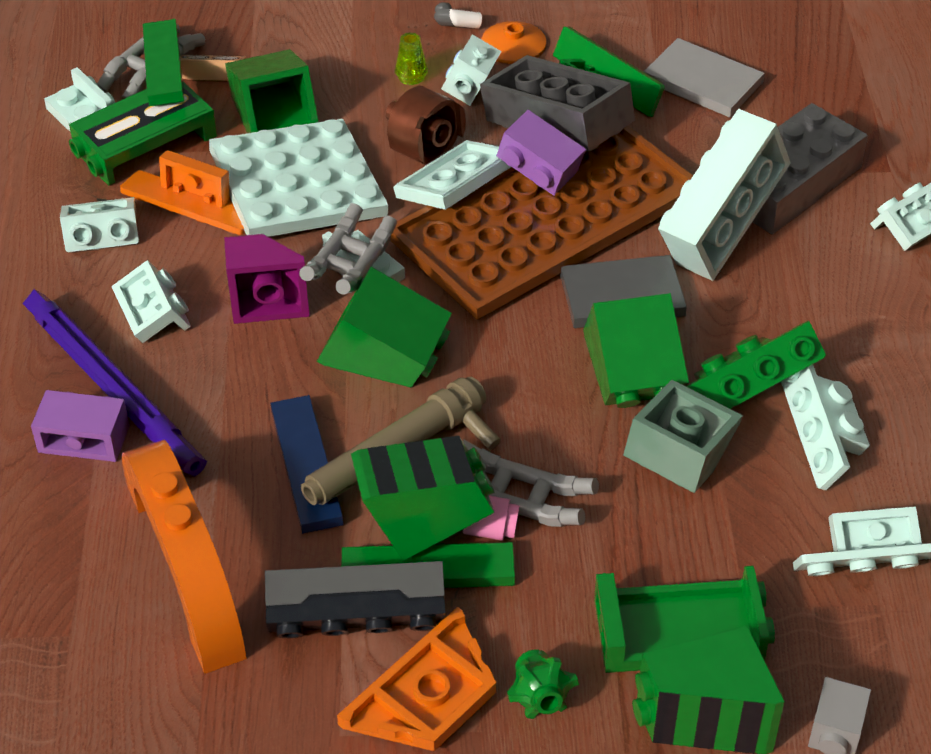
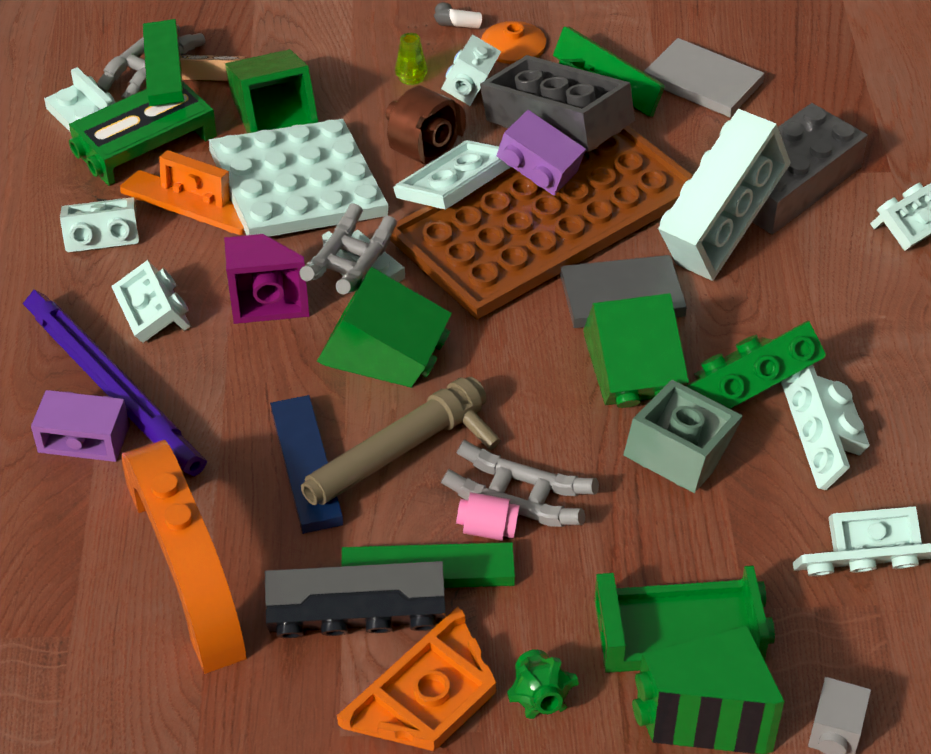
(423, 490): green slope -> none

